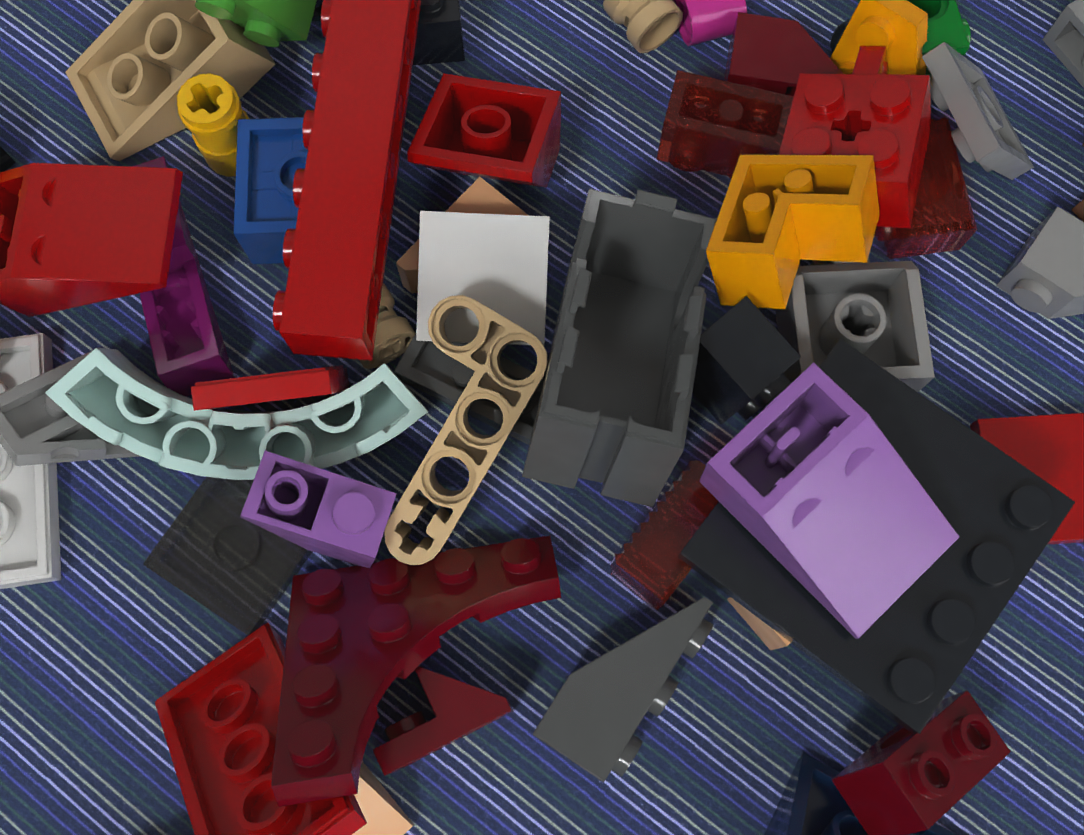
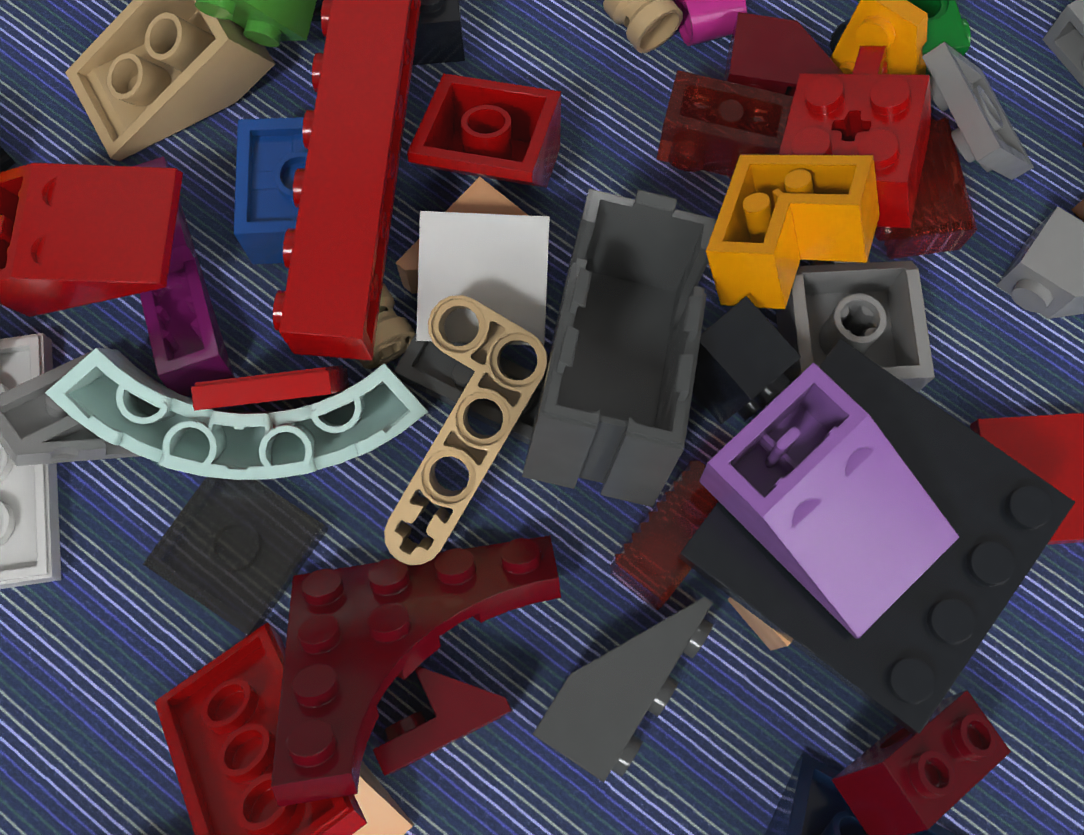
(211, 112): yellow piece -> none
(319, 509): medium lavender slope -> none

